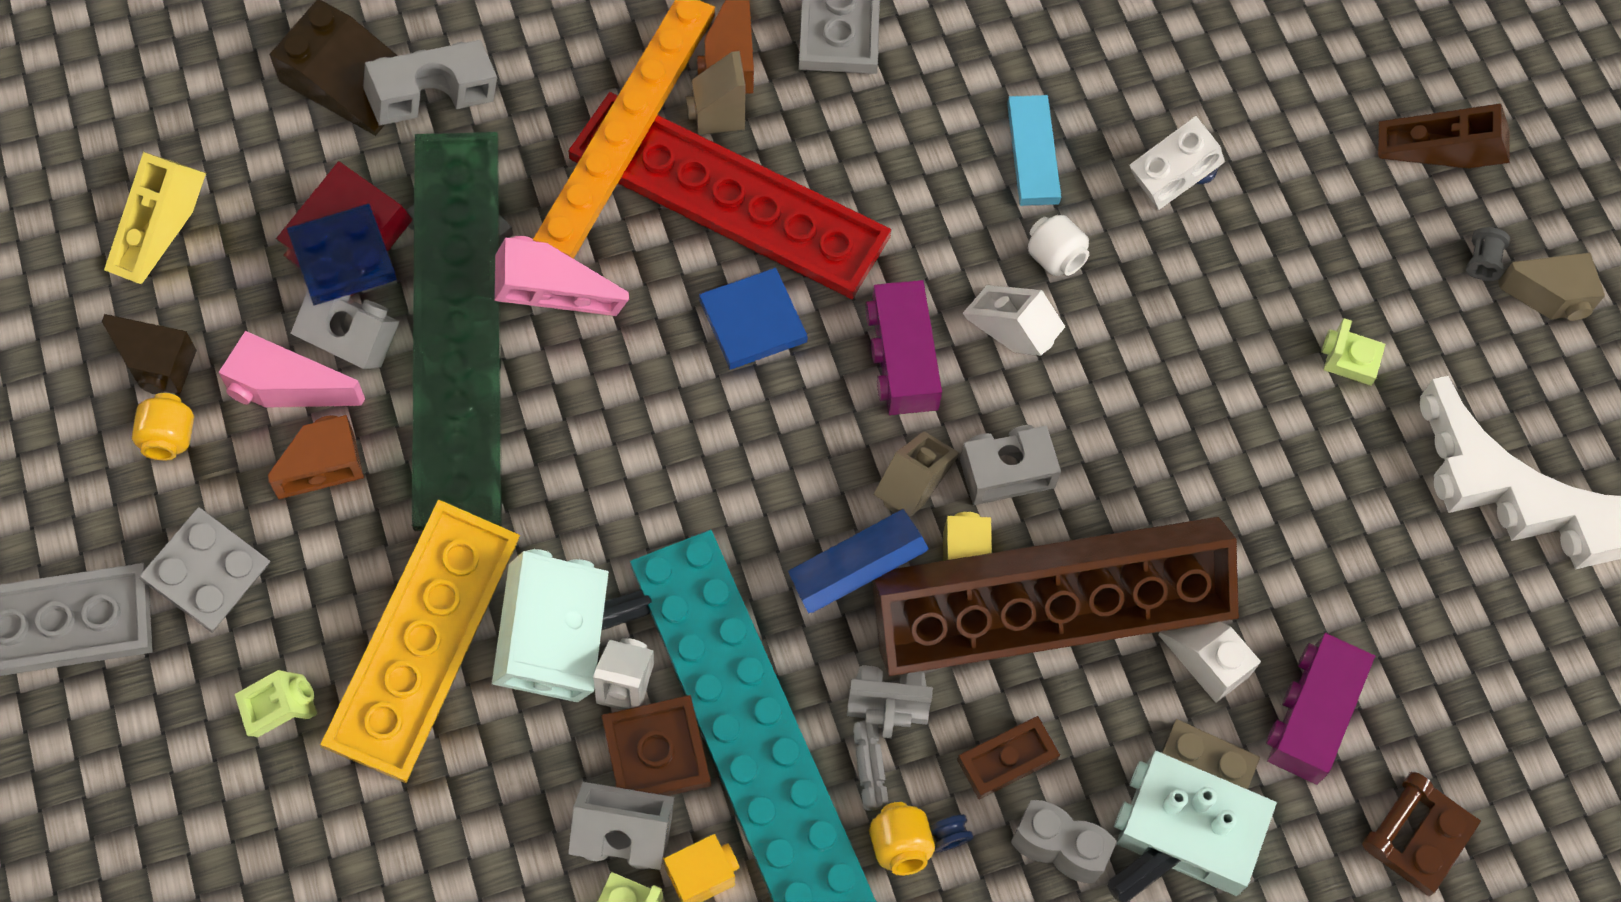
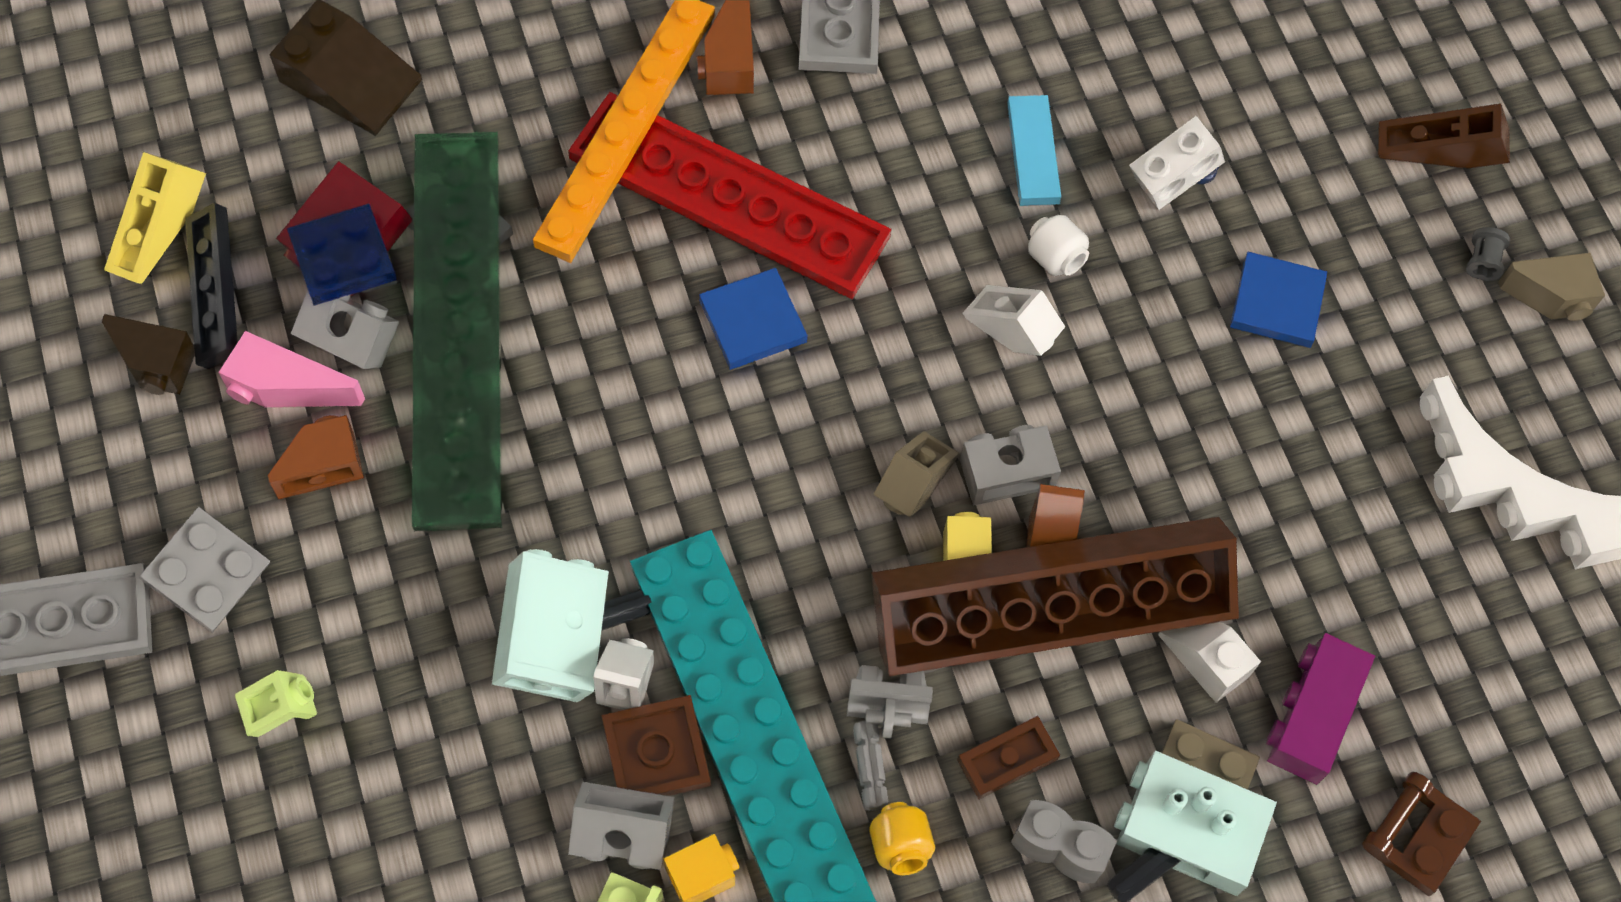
(162, 427): yellow head -> none
(211, 285): none -> black plate
(420, 642): yellow plate -> none
(457, 69): light grey arch -> none
(548, 278): bright pink slope -> none
(718, 97): dark tan slope -> none
(857, 561): blue tile -> none
(904, 348): magenta brick -> none
(950, 833): dark blue bush -> none
(1055, 515): none -> dark orange slope
(1279, 299): none -> blue tile
(1352, 354): yellowish green bracket -> none

